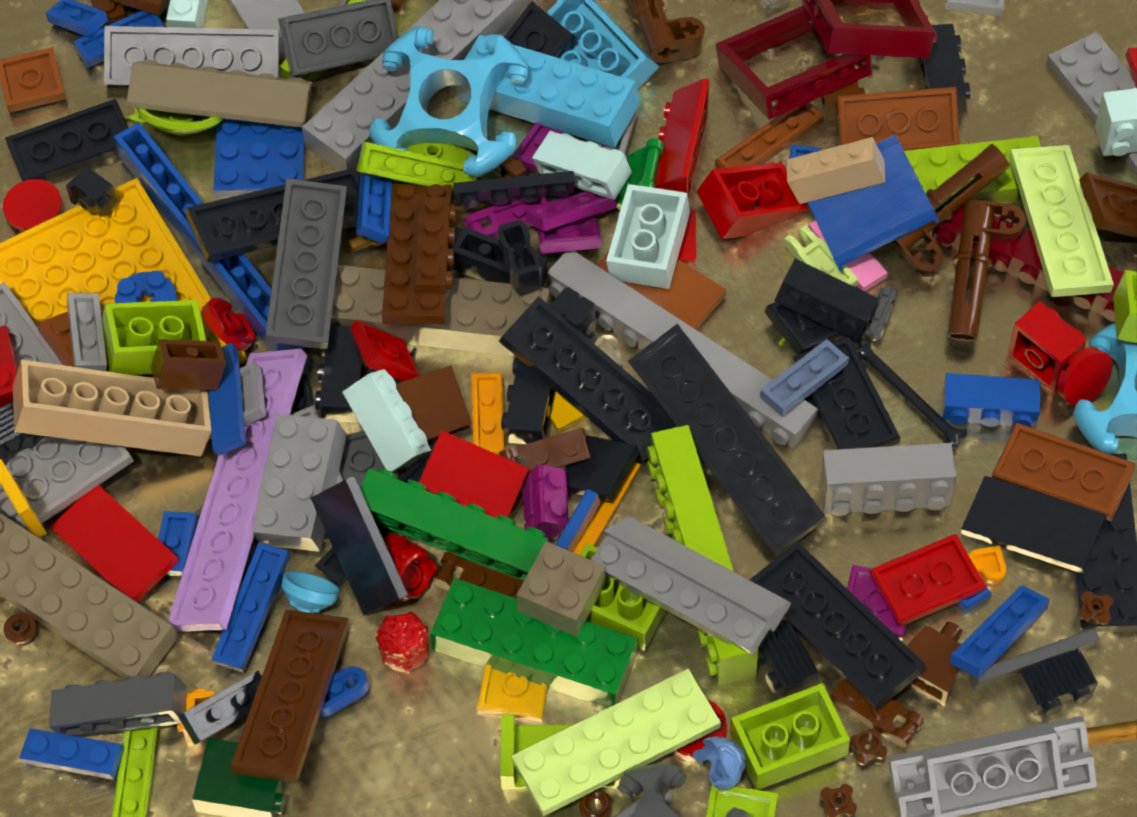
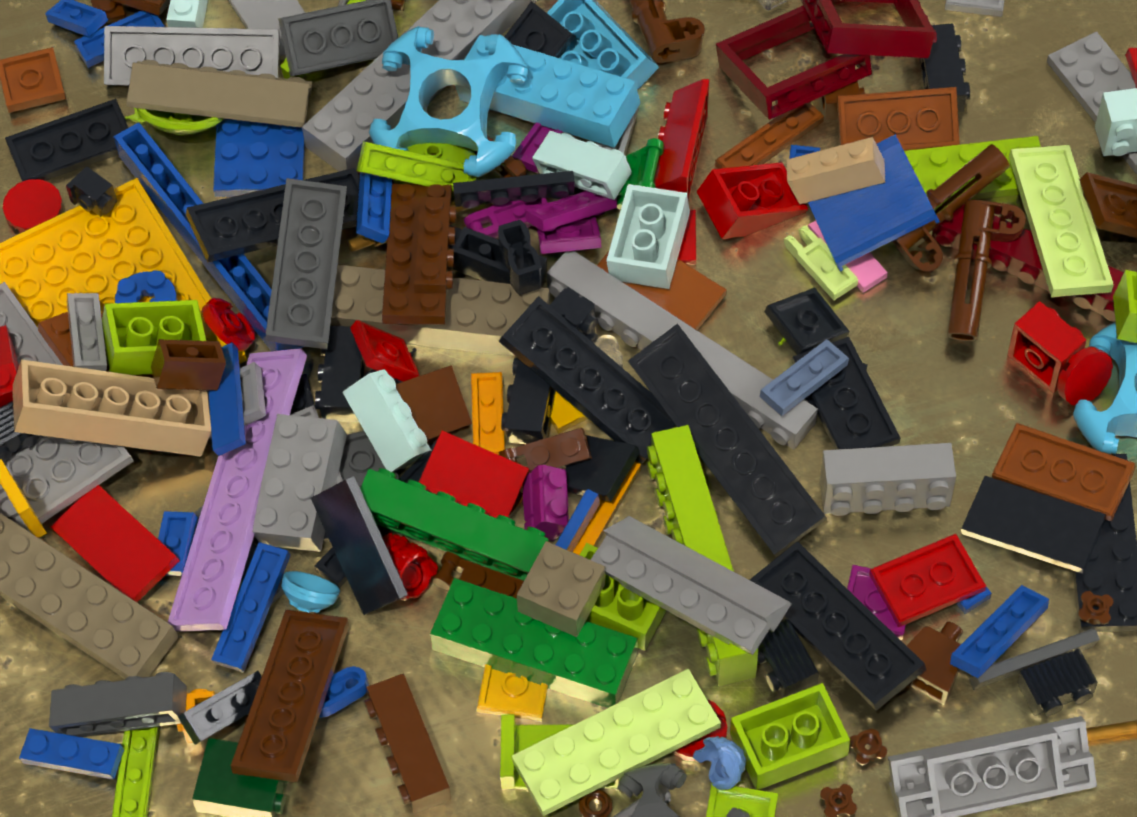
(23, 636): reddish brown plate -> none
(403, 642): red hair -> none
(408, 744): none -> reddish brown brick
(826, 299): black brick -> none
(881, 313): dark grey axle -> none
(883, 718): reddish brown plate -> none
(950, 433): black piece -> none
(989, 564): light orange tile -> none
(991, 400): blue brick -> none

